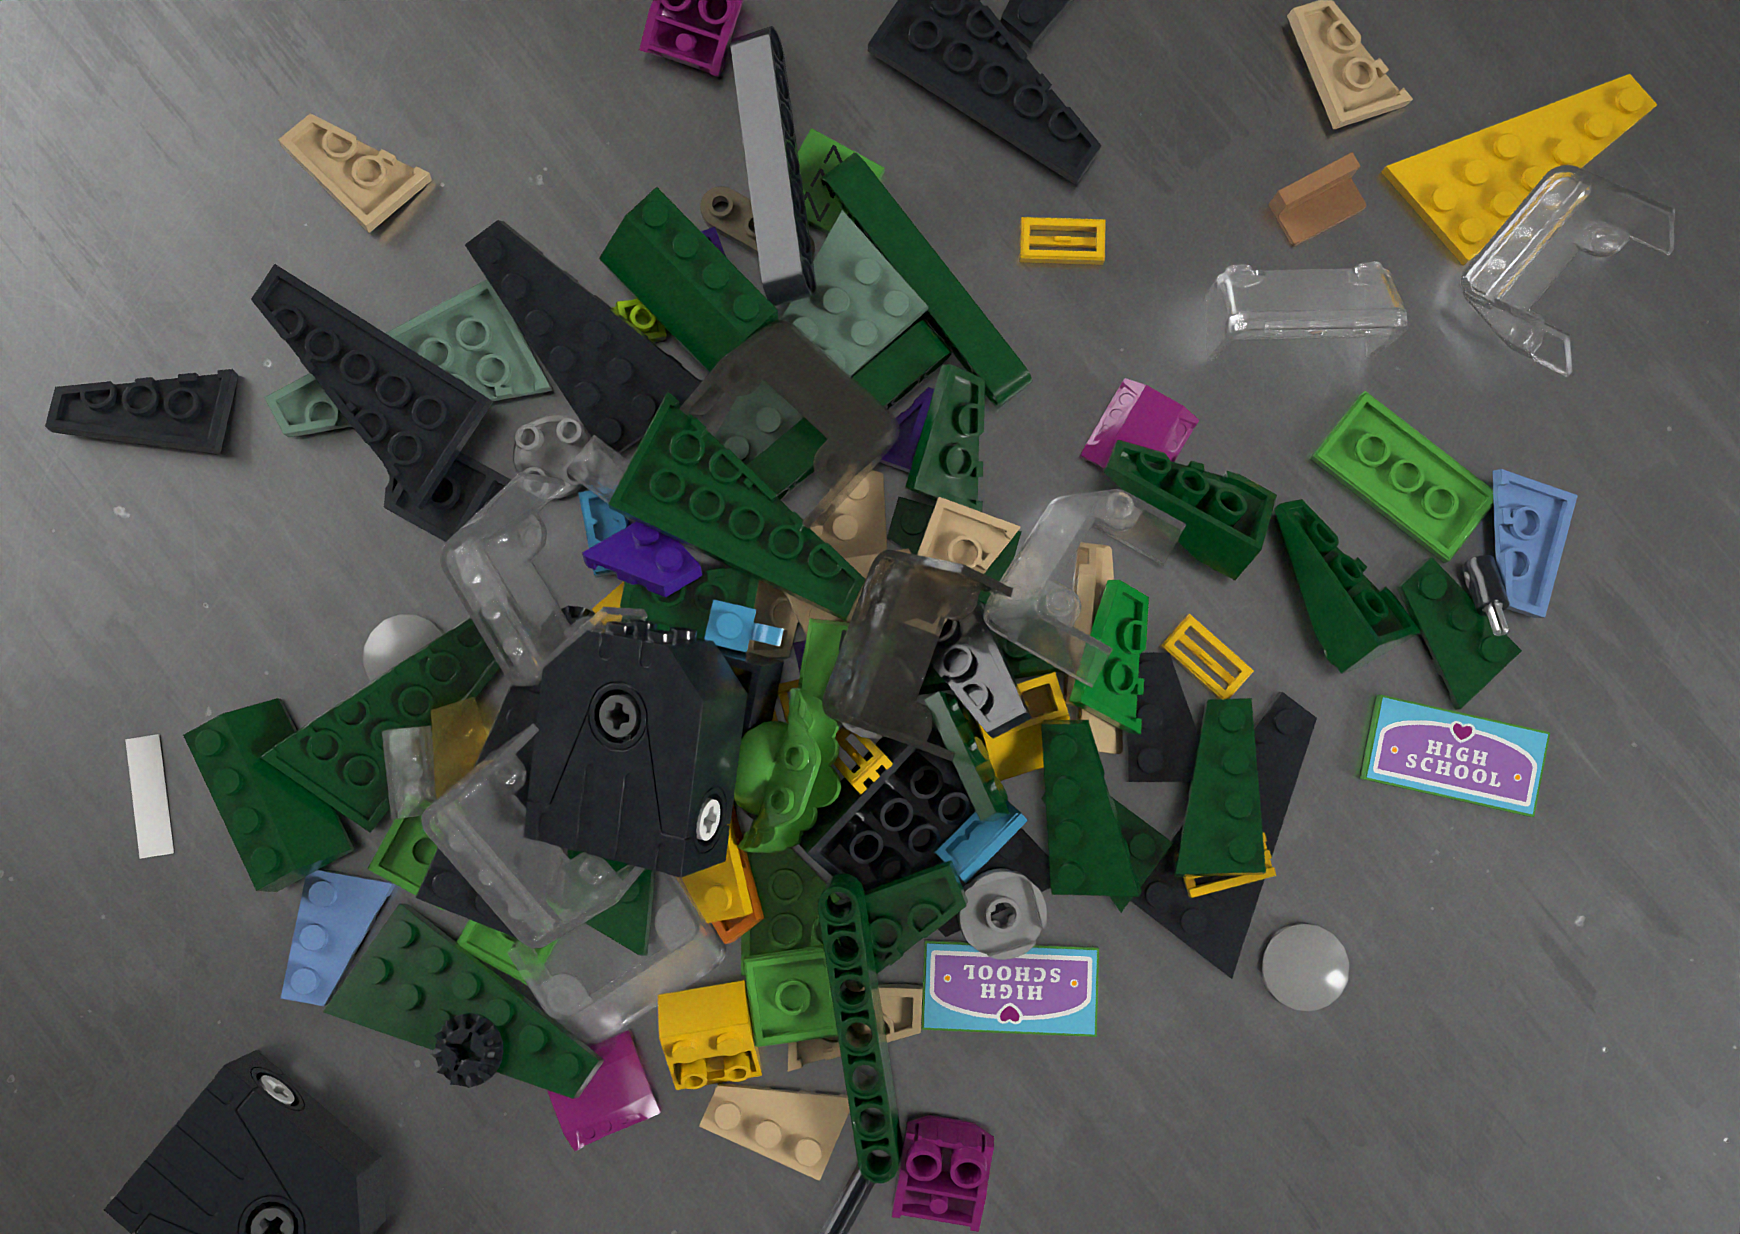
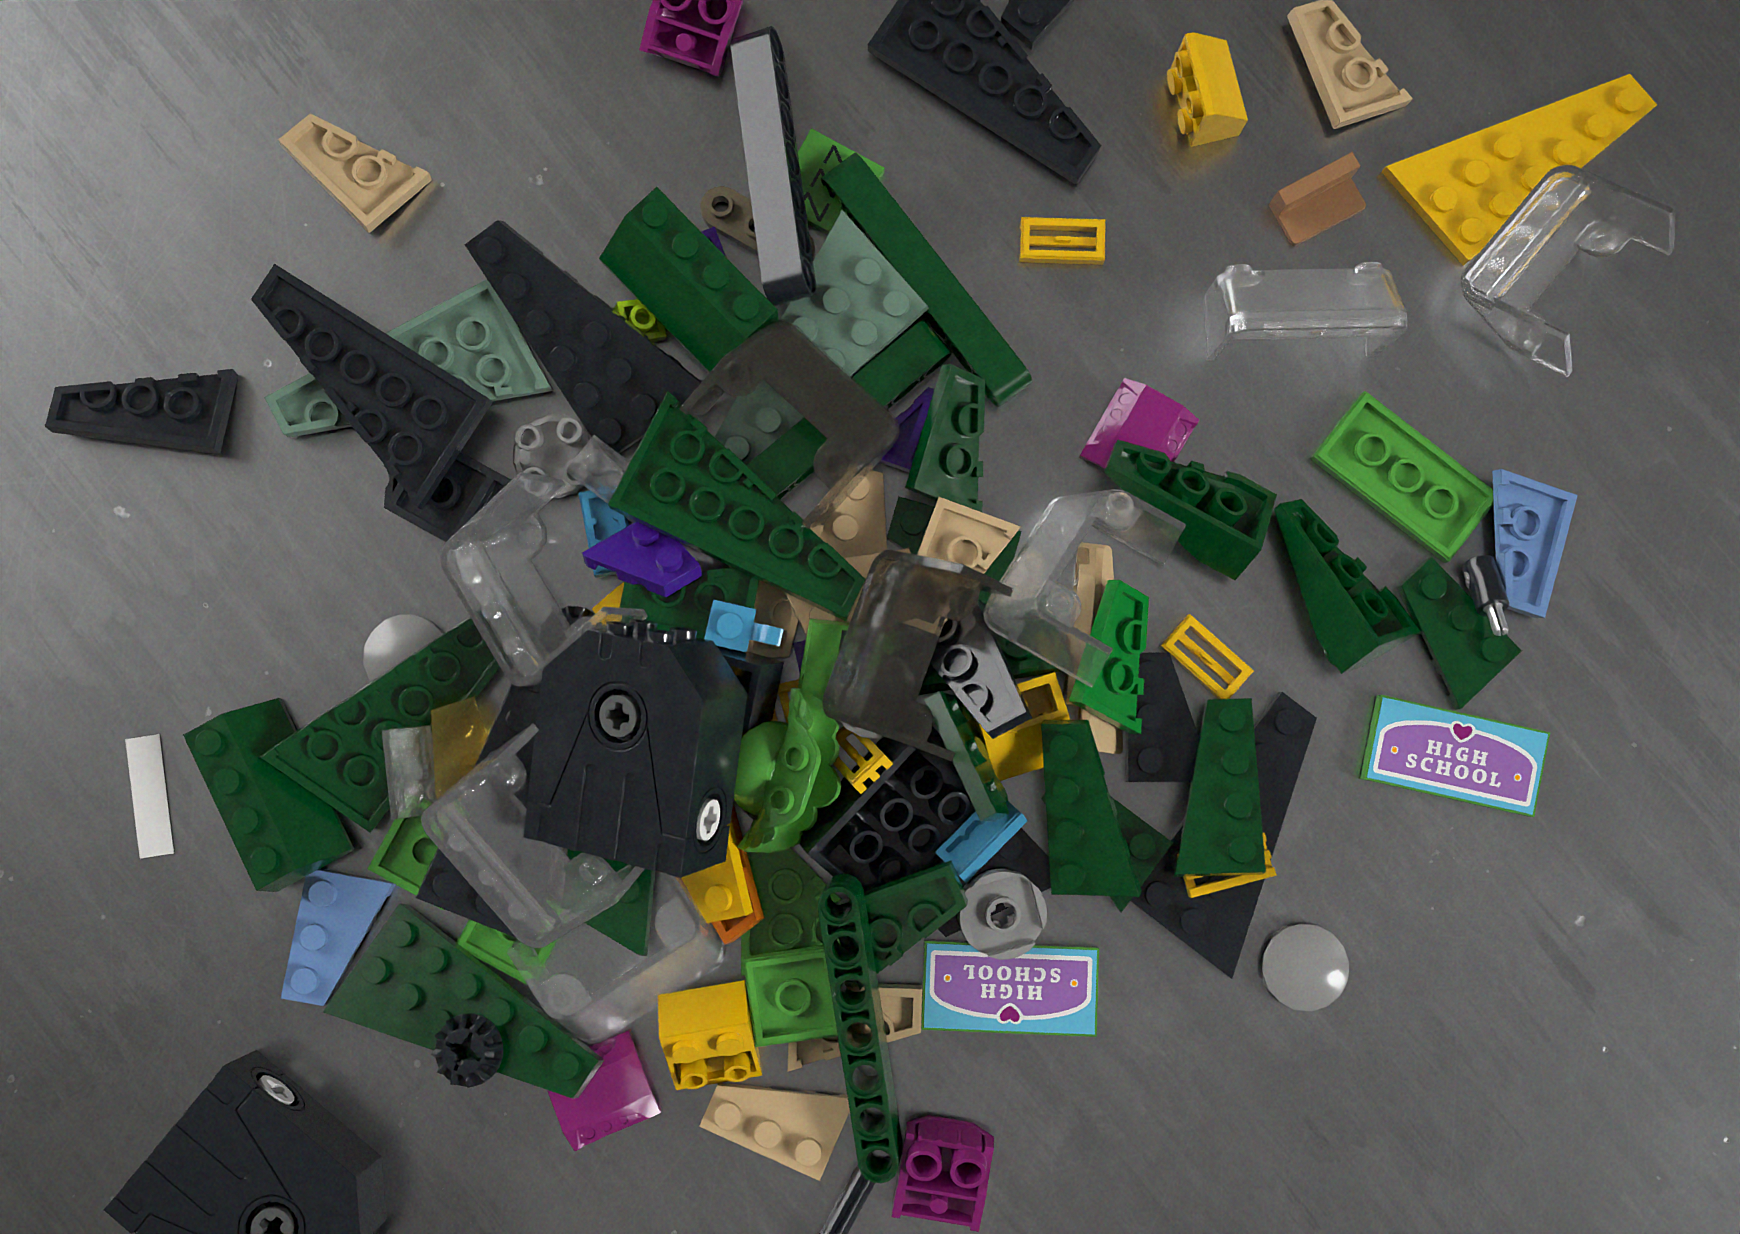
(1206, 90): none -> yellow slope

